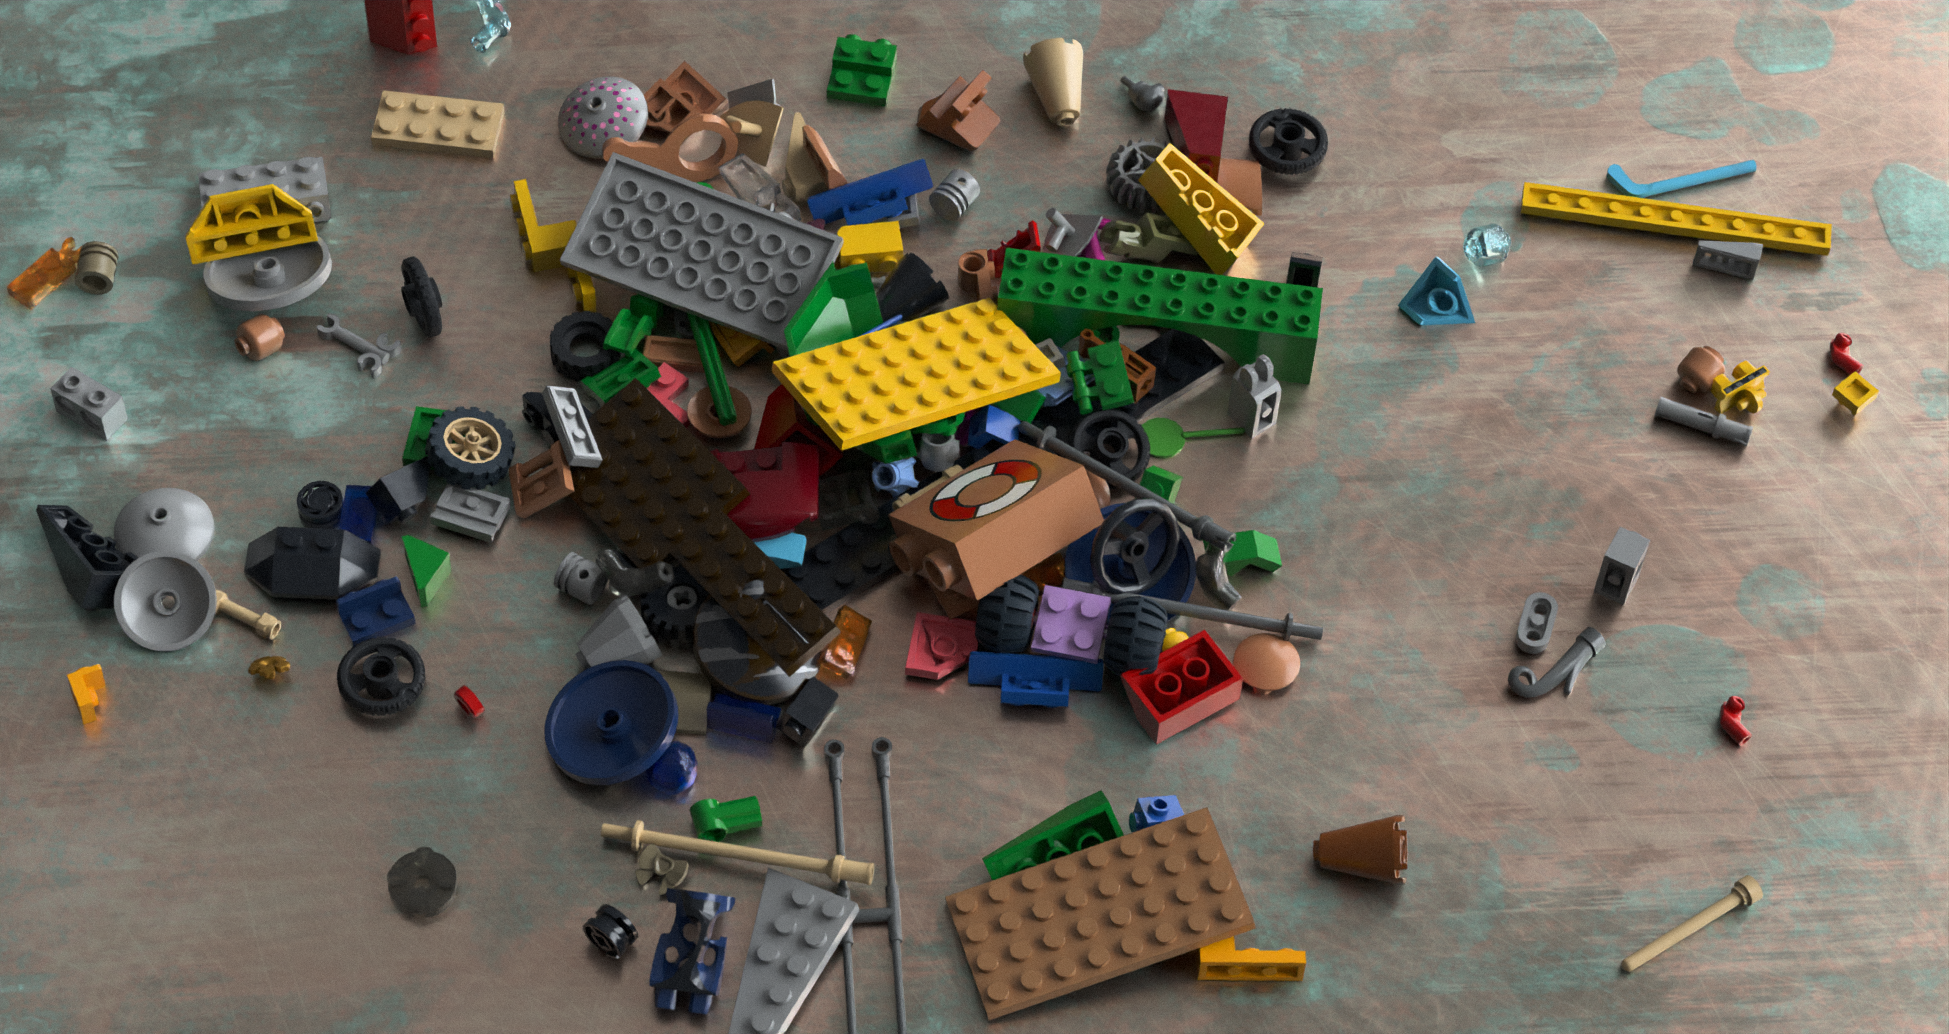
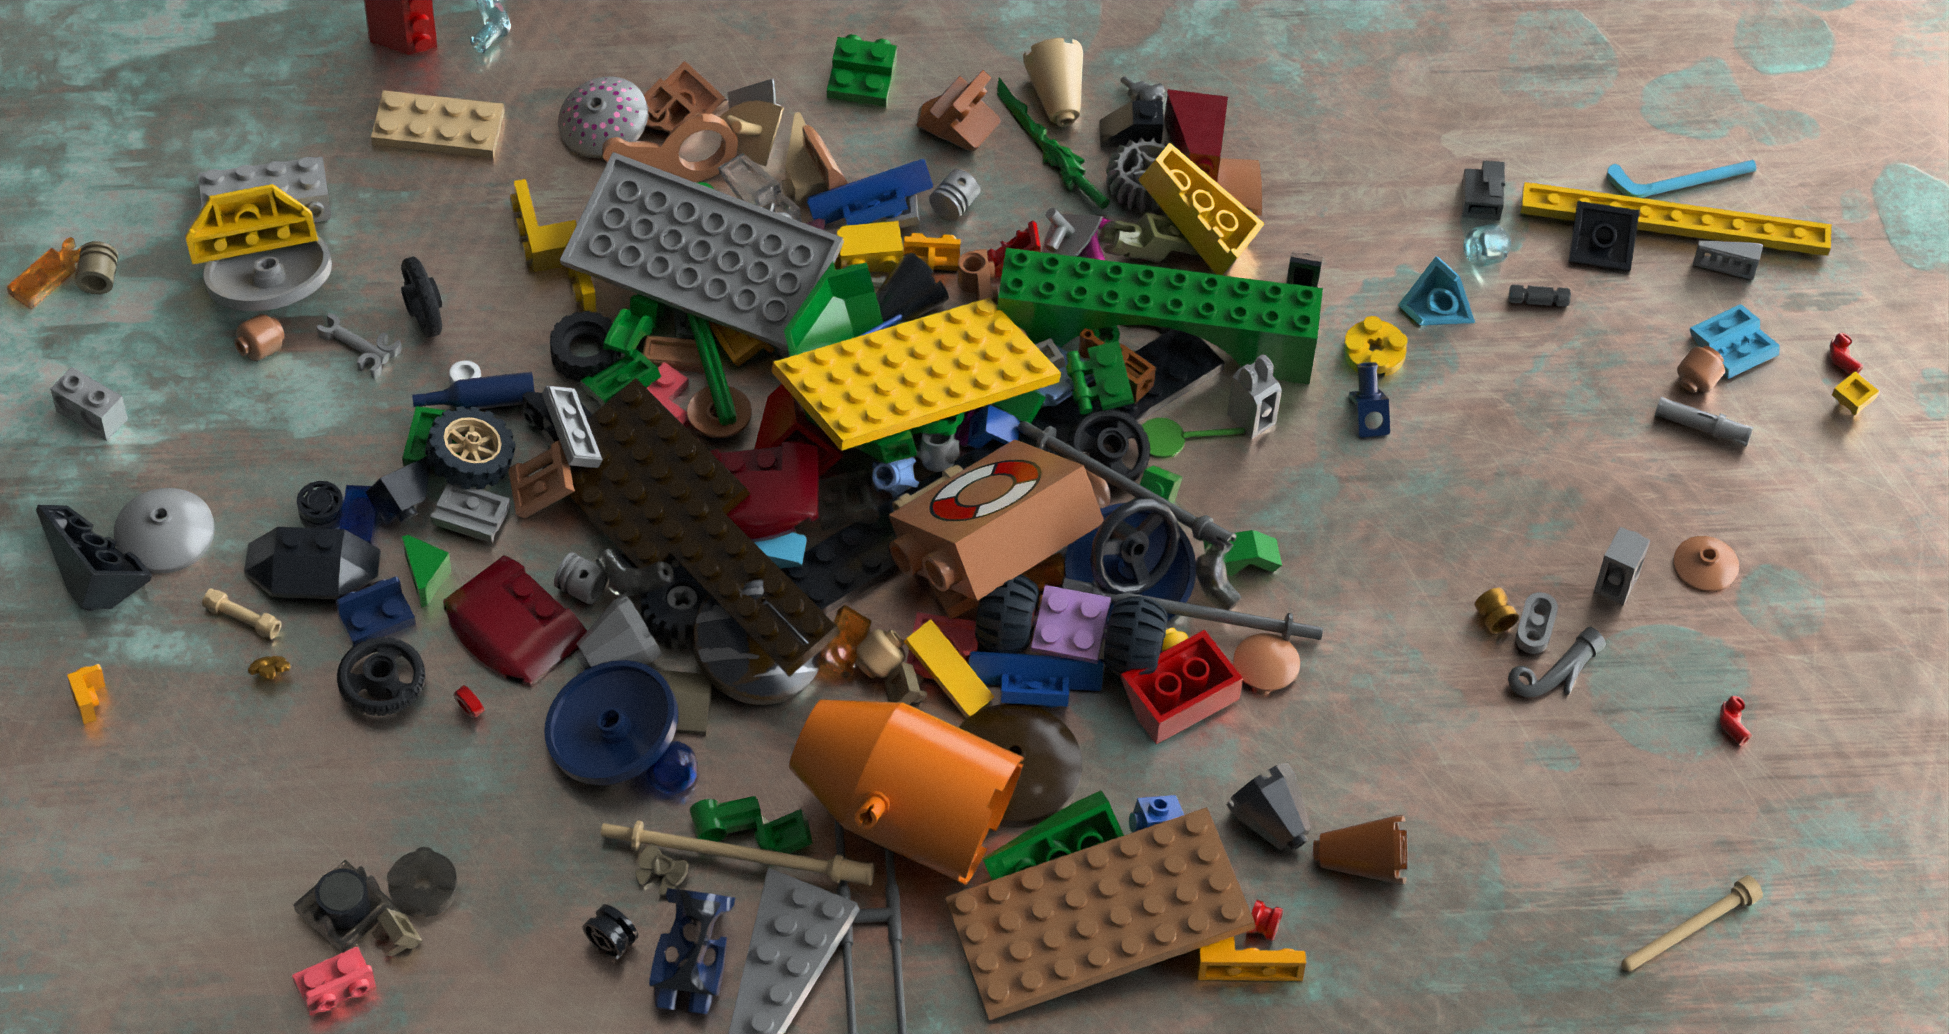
(141, 597): light grey dish -> none
(334, 981): none -> coral bracket
(343, 905): none -> piece
(400, 932): none -> dark tan tile
(463, 370): none -> white tile
(481, 392): none -> dark blue piece
(512, 623): none -> dark red slope
(743, 718): clear blue panel -> none
(785, 833): none -> green bracket
(807, 711): black bracket -> none
(880, 653): none -> tan head
(904, 685): none -> dark tan tile
(906, 780): none -> orange piece
(937, 253): none -> light orange hips
(949, 669): none -> yellow tile
(1050, 760): none -> dark brown dish
(1056, 155): none -> green sword
(1131, 123): none -> black slope
(1266, 920): none -> red wheel
(1273, 808): none -> black cone
(1289, 141): black wheel -> none
(1369, 400): none -> dark blue bracket
(1375, 332): none -> yellow plate
(1484, 191): none -> dark grey piece
(1496, 610): none -> pearl gold wheel
(1539, 295): none -> dark grey axle
(1603, 236): none -> black slope
(1703, 573): none -> nougat dish
(1737, 338): none -> medium azure slope
(1744, 392): yellow hips -> none

